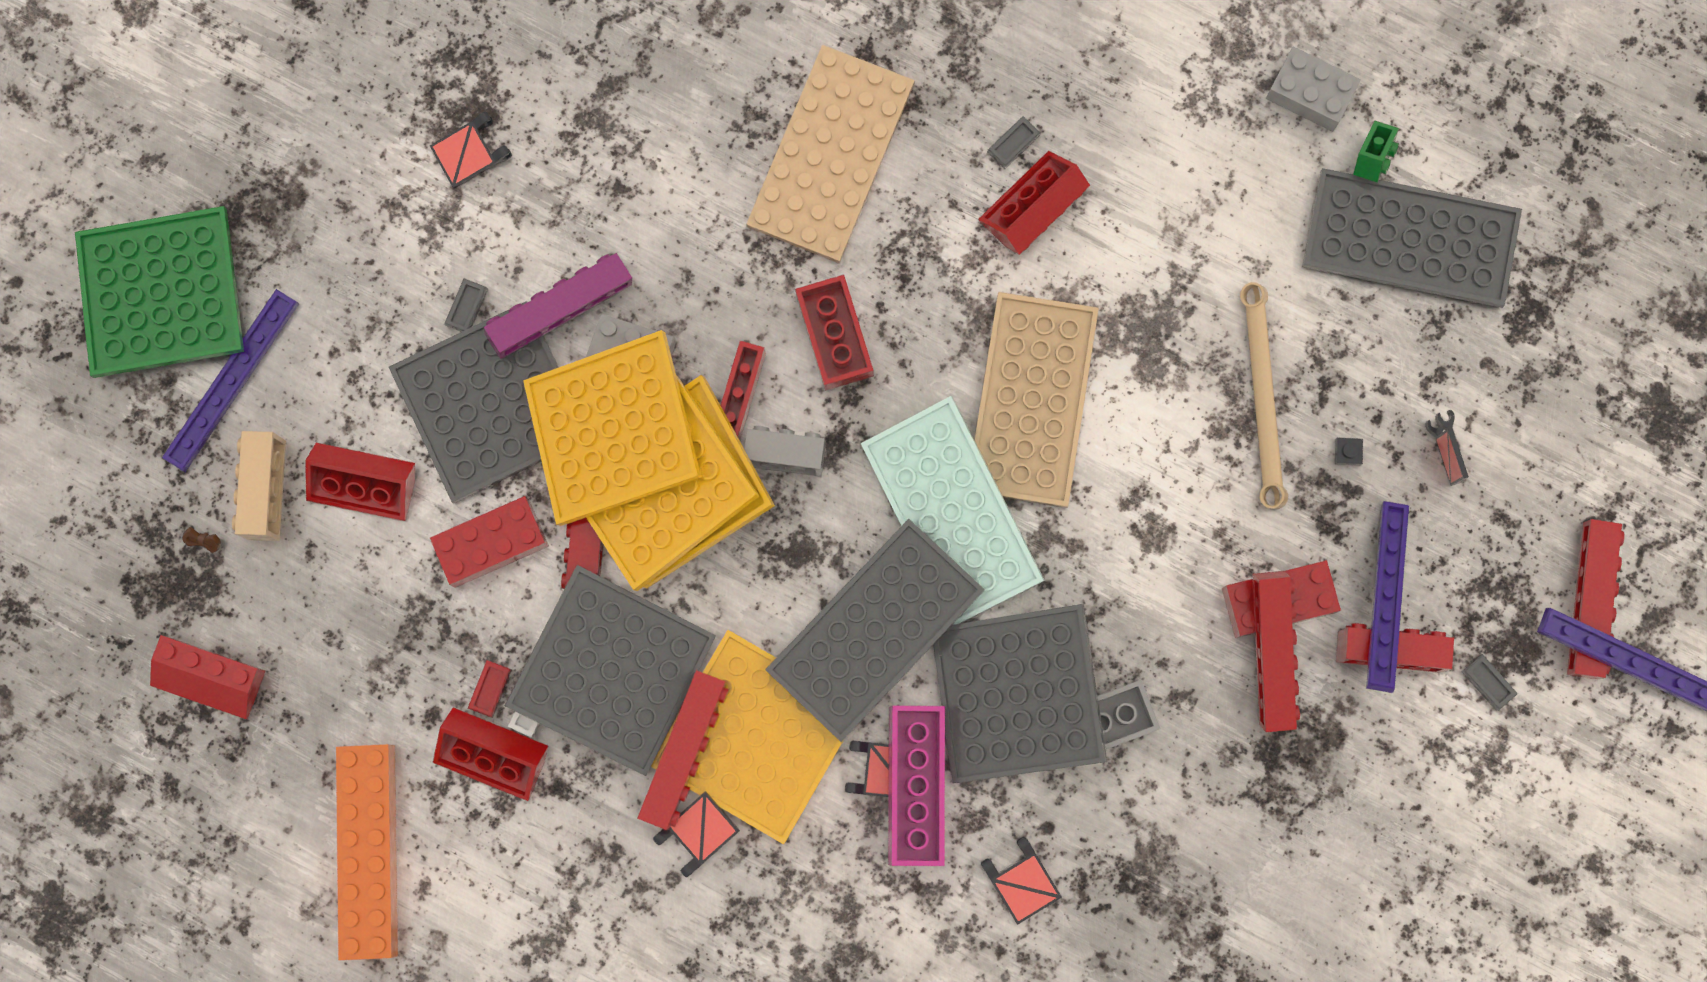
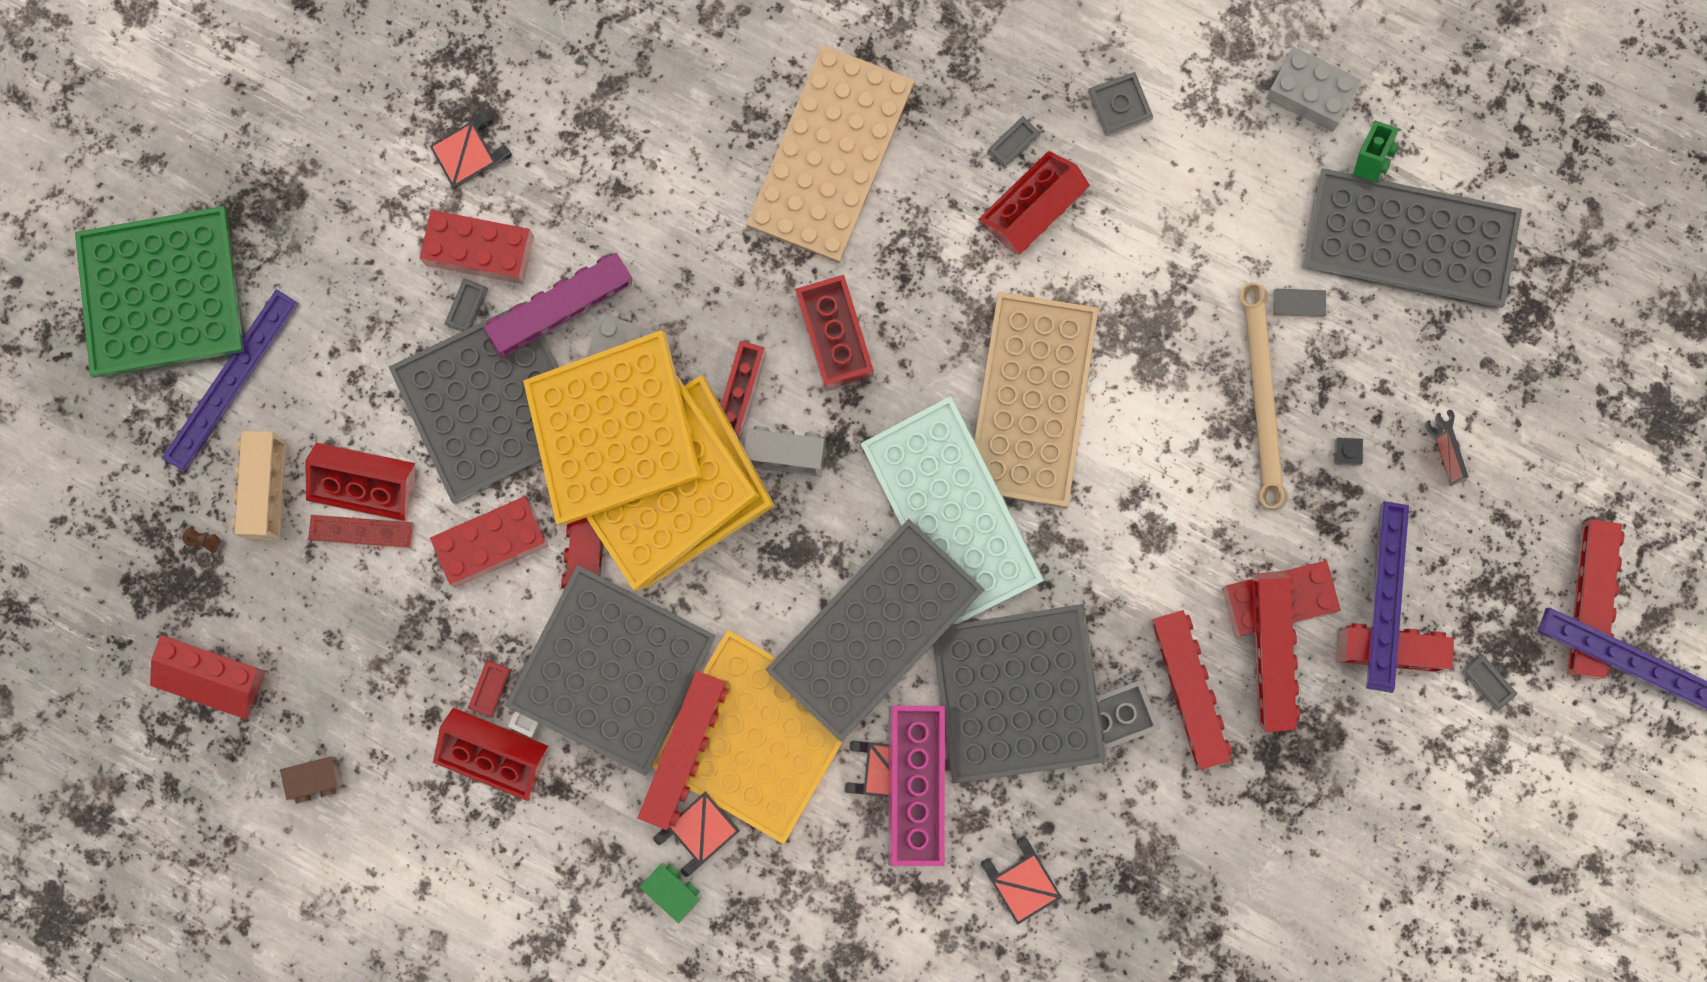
(311, 778): none -> reddish brown brick
(361, 531): none -> clear red tile
(366, 852): orange brick -> none
(476, 247): none -> red brick
(671, 892): none -> green brick
(1120, 103): none -> dark grey tile
(1190, 690): none -> red brick
(1300, 302): none -> dark grey tile

